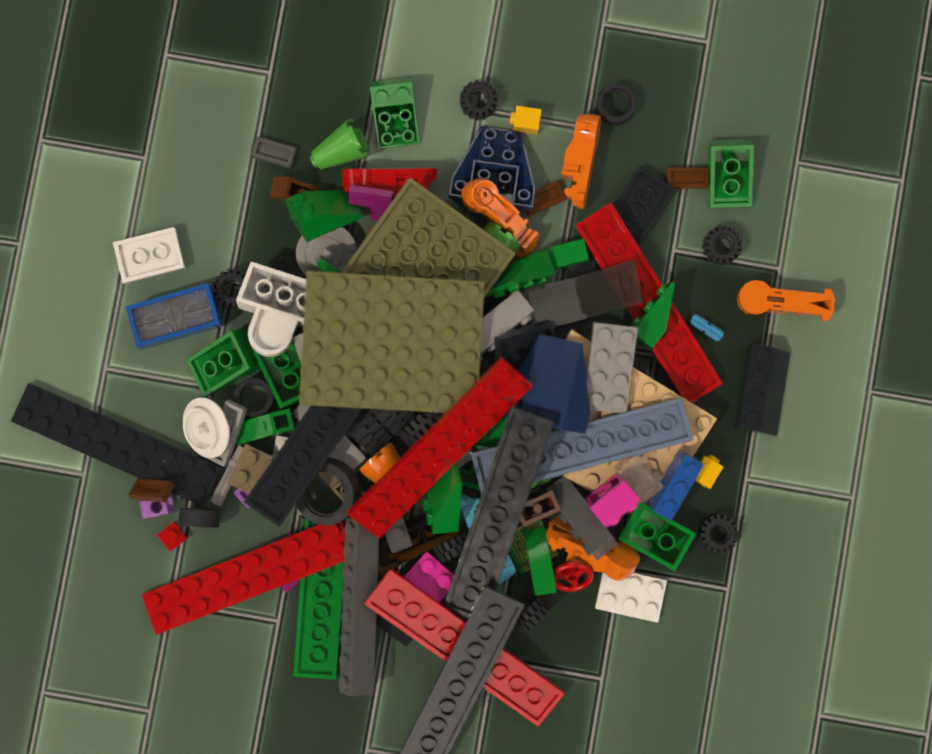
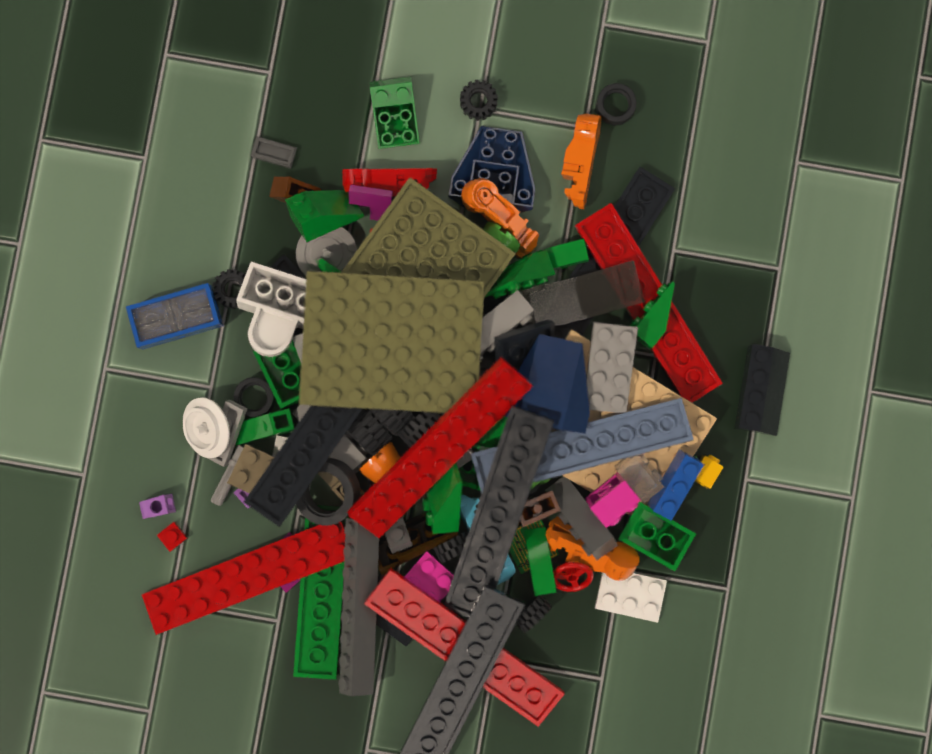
(115, 443): black plate -> none
(149, 255): white plate -> none
(151, 490): reddish brown tile -> none
(199, 517): black tyre -> none
(223, 362): green slope -> none
(340, 147): bright green cone -> none
(526, 120): yellow brick -> none
(547, 197): reddish brown tile -> none
(688, 177): reddish brown tile -> none
(710, 329): dark azure piece -> none
(730, 173): green slope -> none
(731, 236): black tyre -> none
(731, 533): black tyre -> none
(758, 298): orange piece -> none

